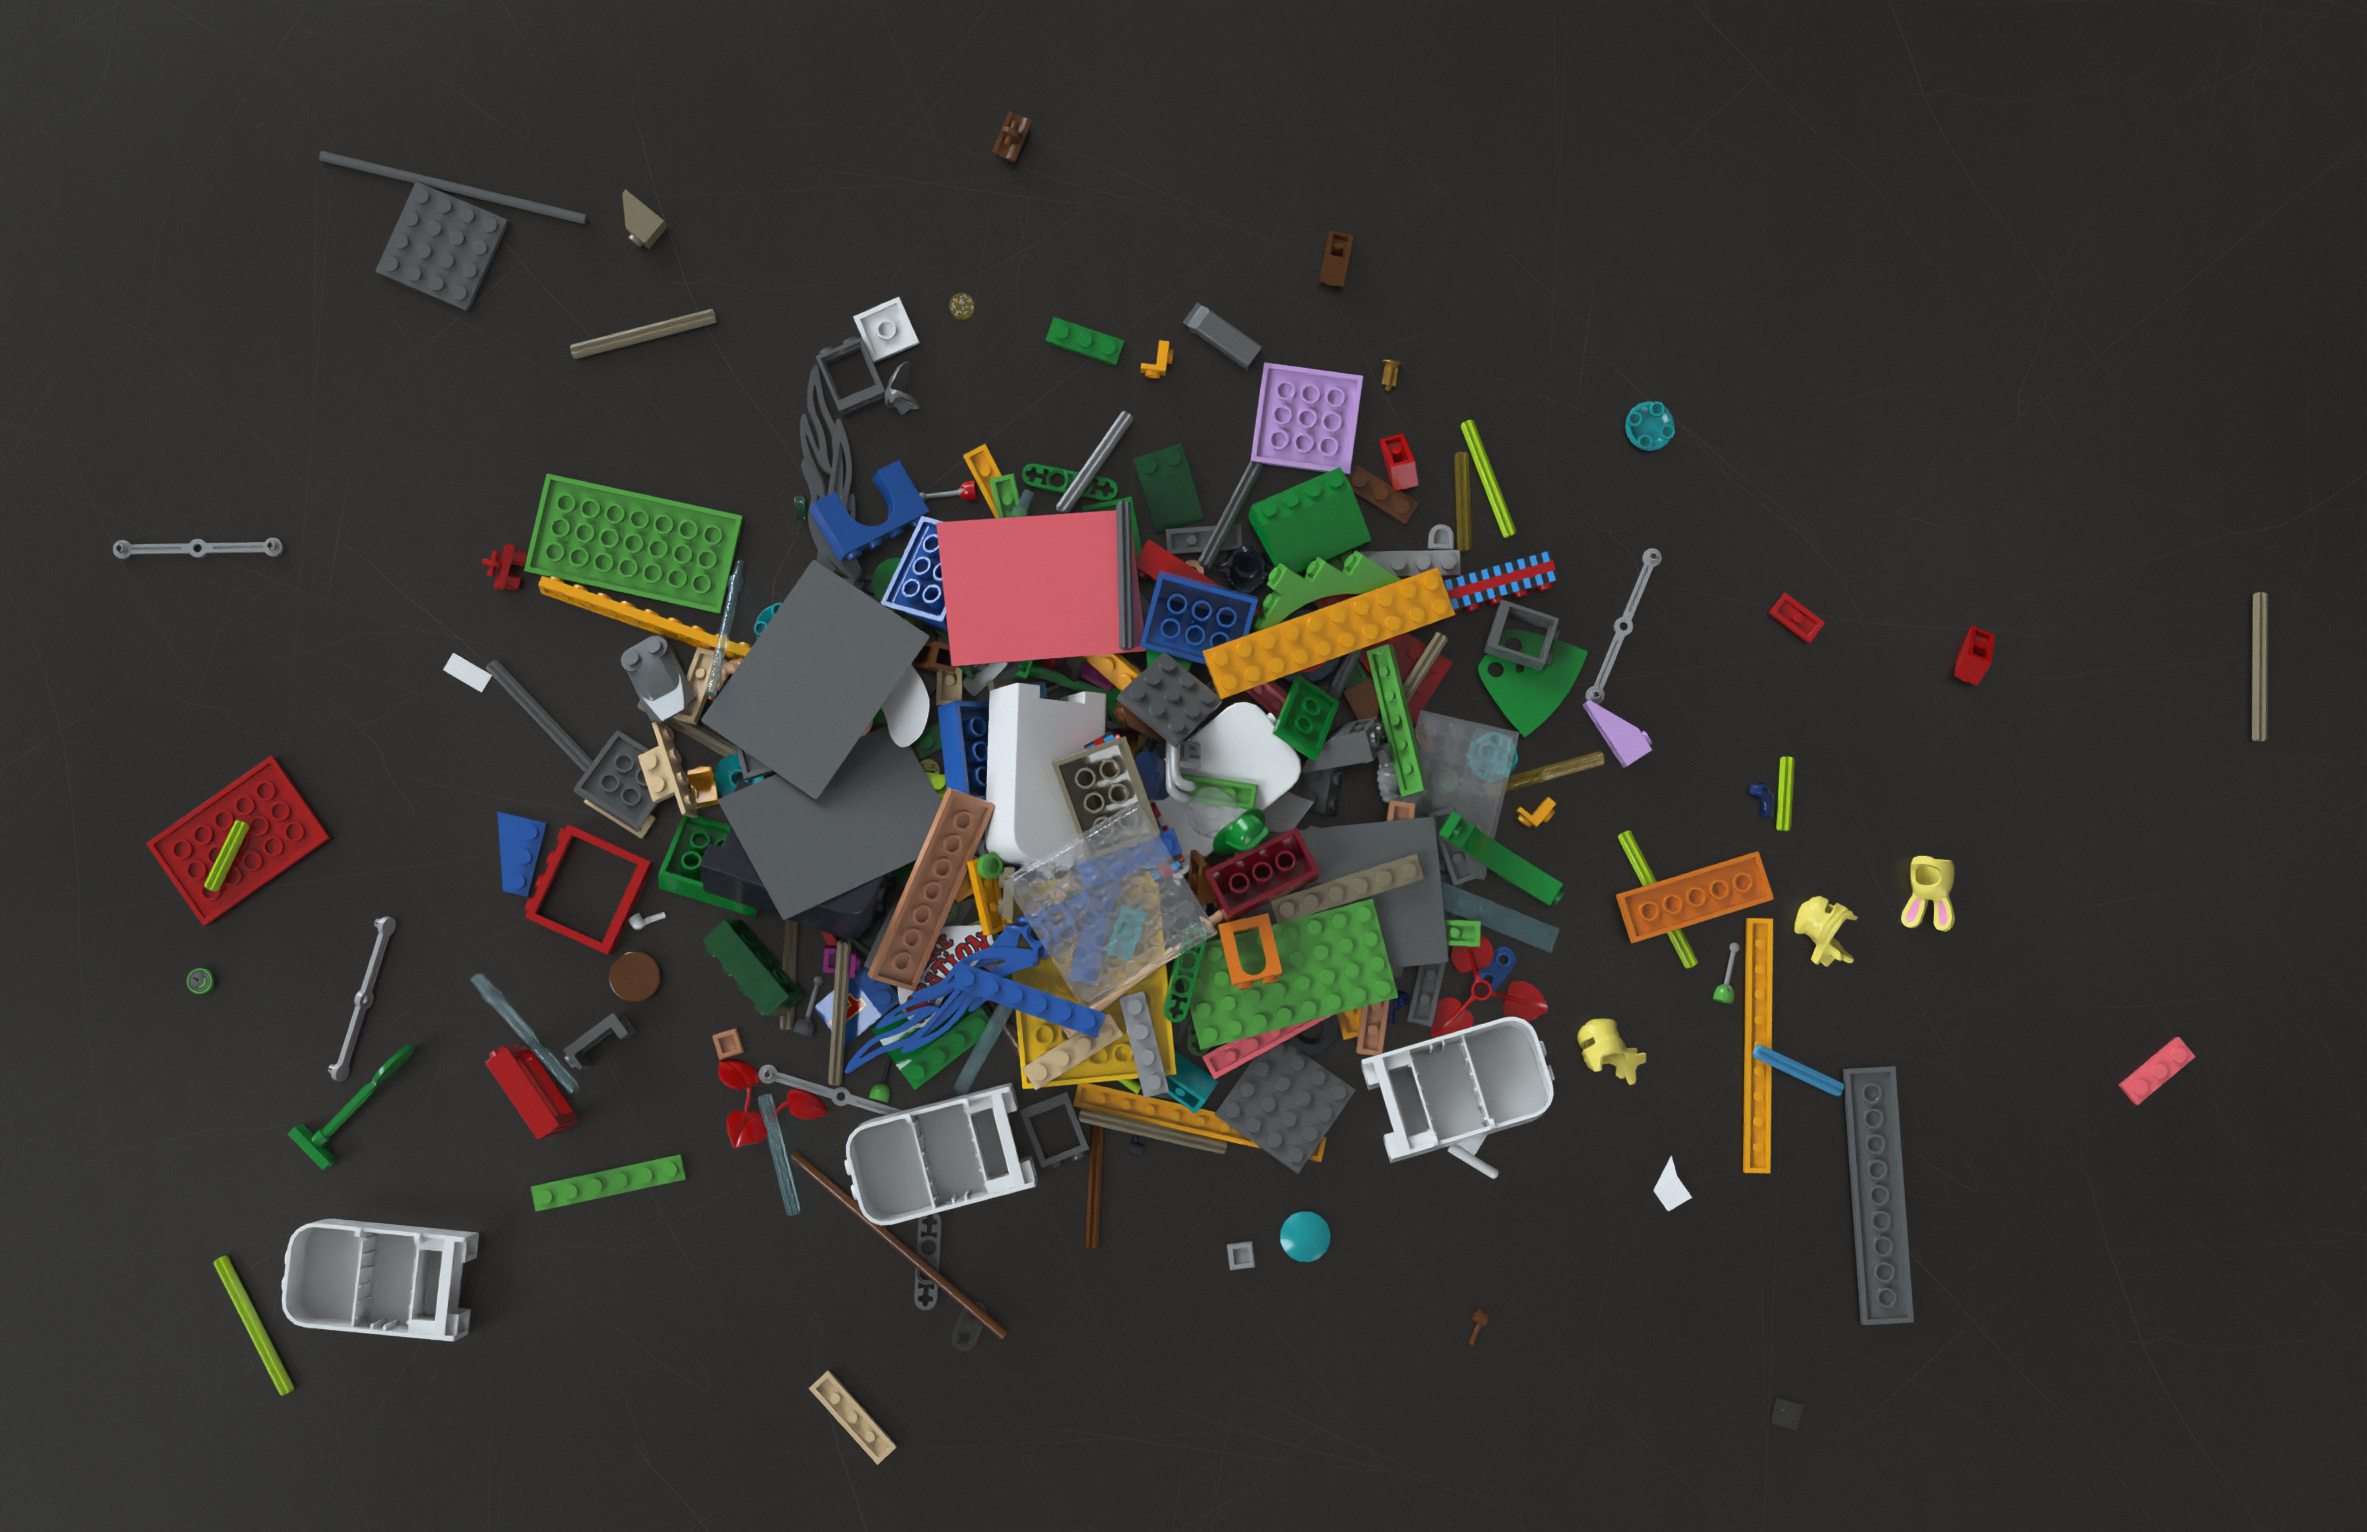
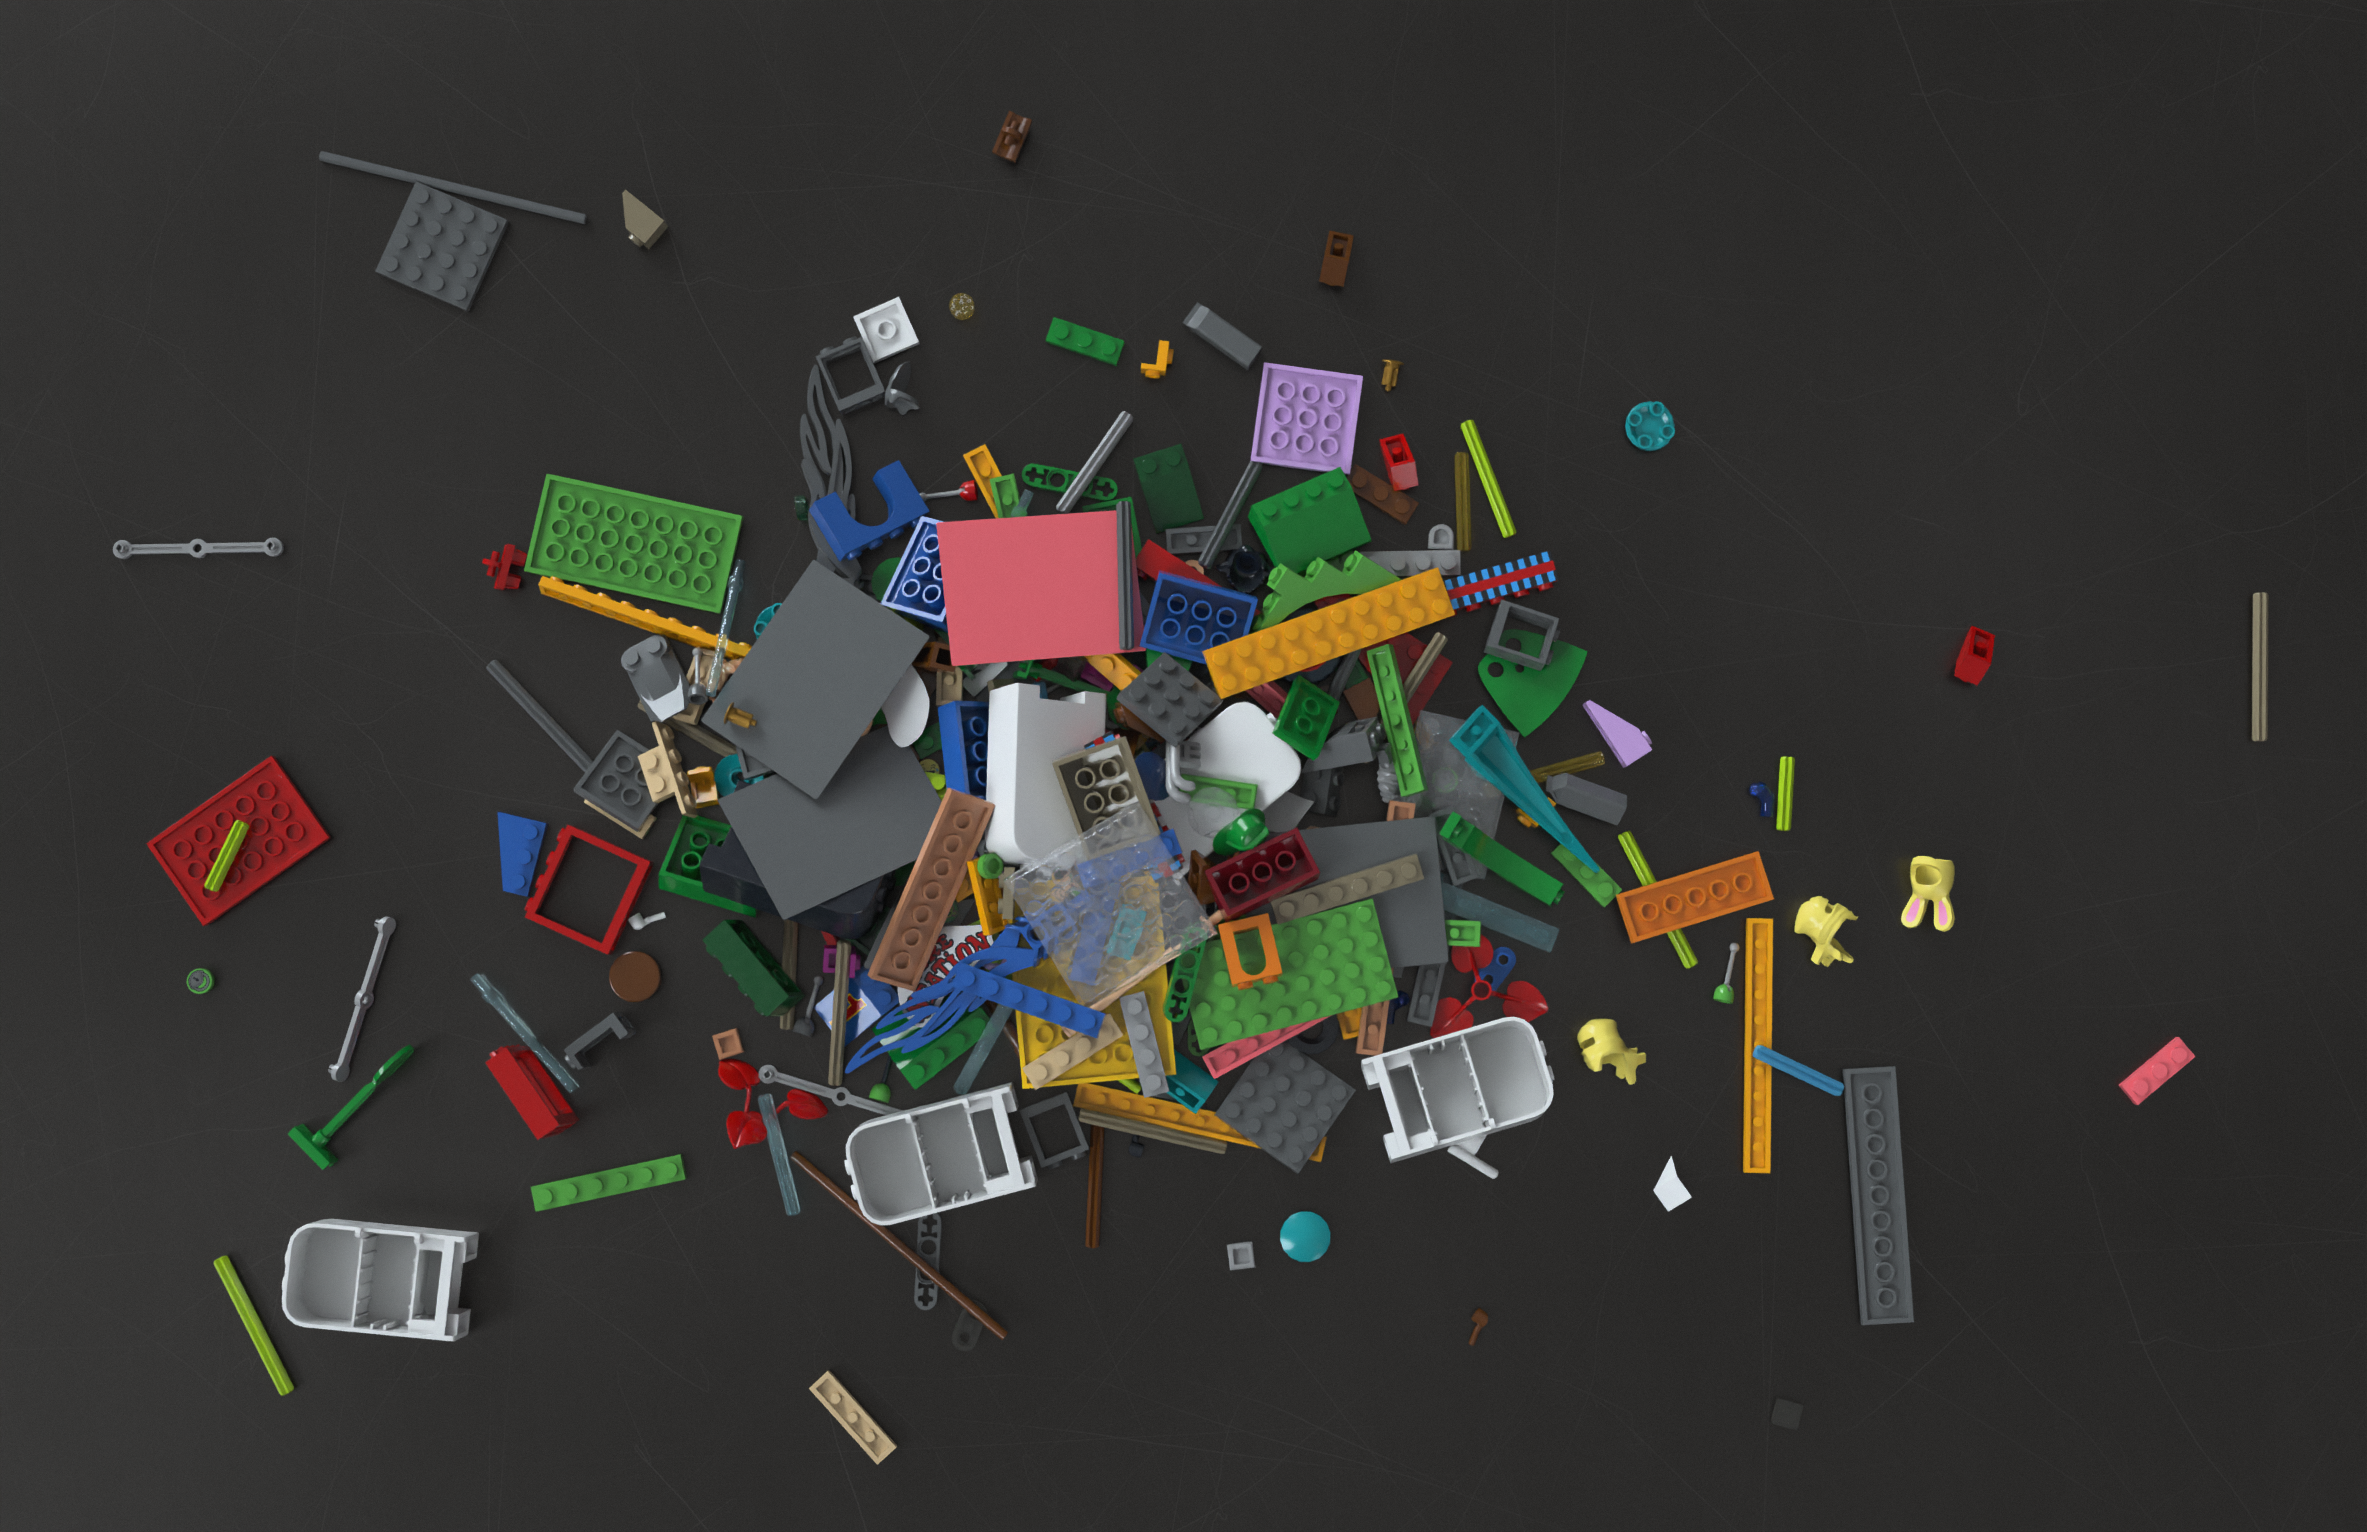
(467, 672): white sticker -> none
(643, 333): dark tan axle -> none
(697, 691): none -> dark grey hinge
(739, 717): none -> pearl gold piece
(1496, 759): none -> teal plate
(1587, 797): none -> dark grey piece
(1597, 884): none -> bright green plate
(1651, 559): light grey piece -> none
(1796, 618): red plate -> none

